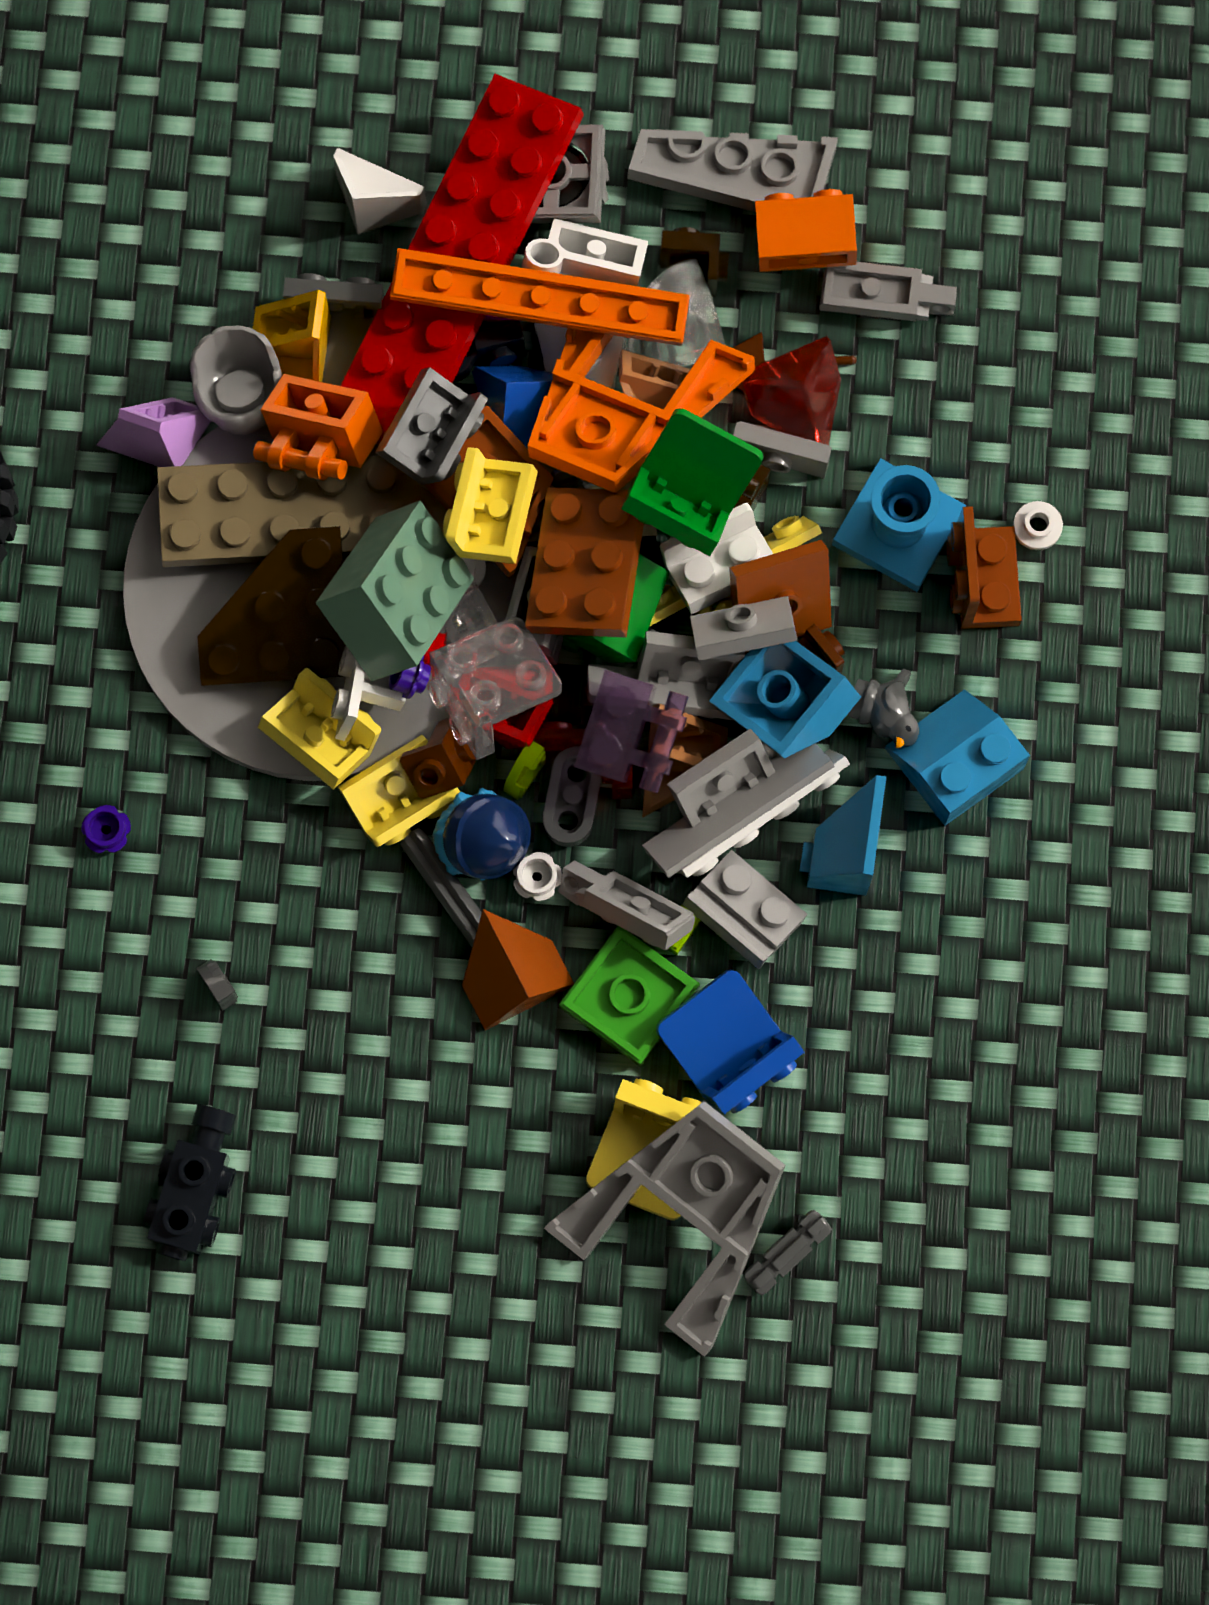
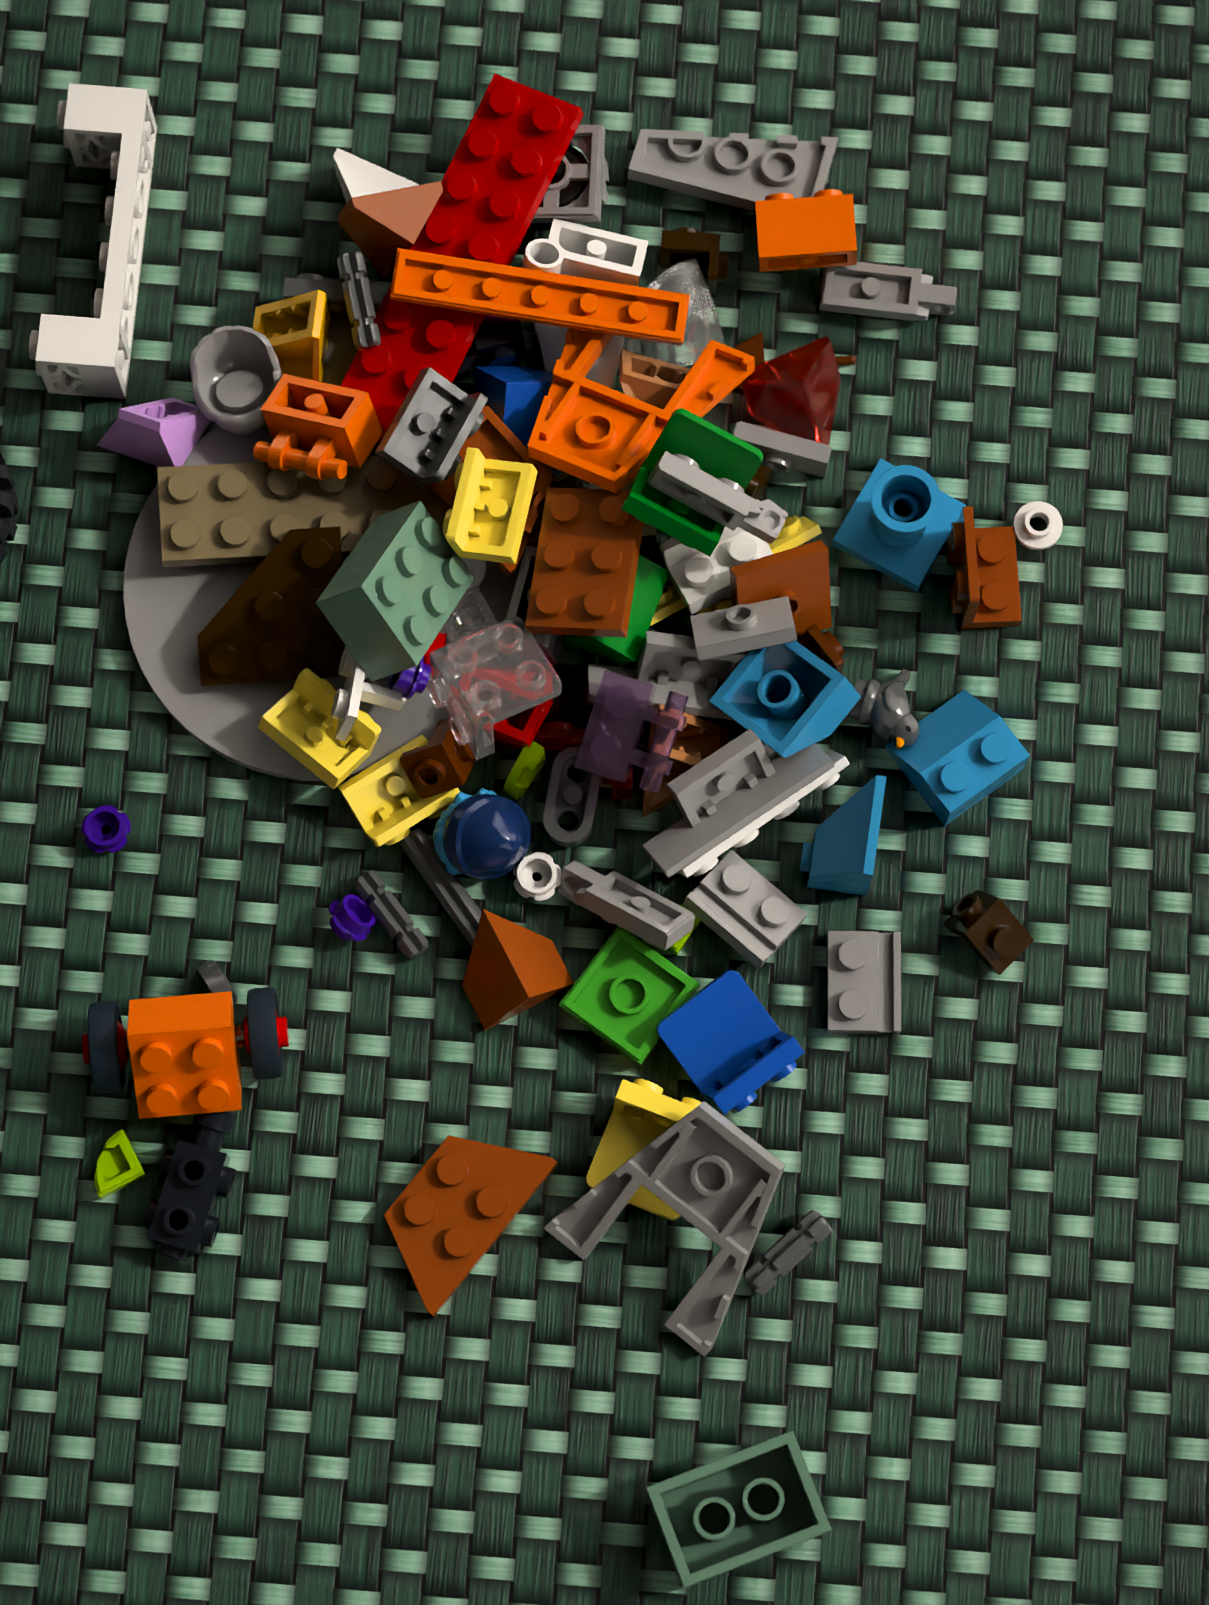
(117, 1166): none -> lime tile
(118, 133): none -> white plate
(184, 1049): none -> orange brick
(351, 918): none -> dark purple plate
(358, 300): none -> dark grey axle
(388, 221): none -> slope
(391, 915): none -> dark grey axle
(460, 1210): none -> dark orange wing
(716, 498): none -> light grey hinge
(738, 1509): none -> sand green brick
(863, 982): none -> light grey plate
(989, 929): none -> dark brown bracket

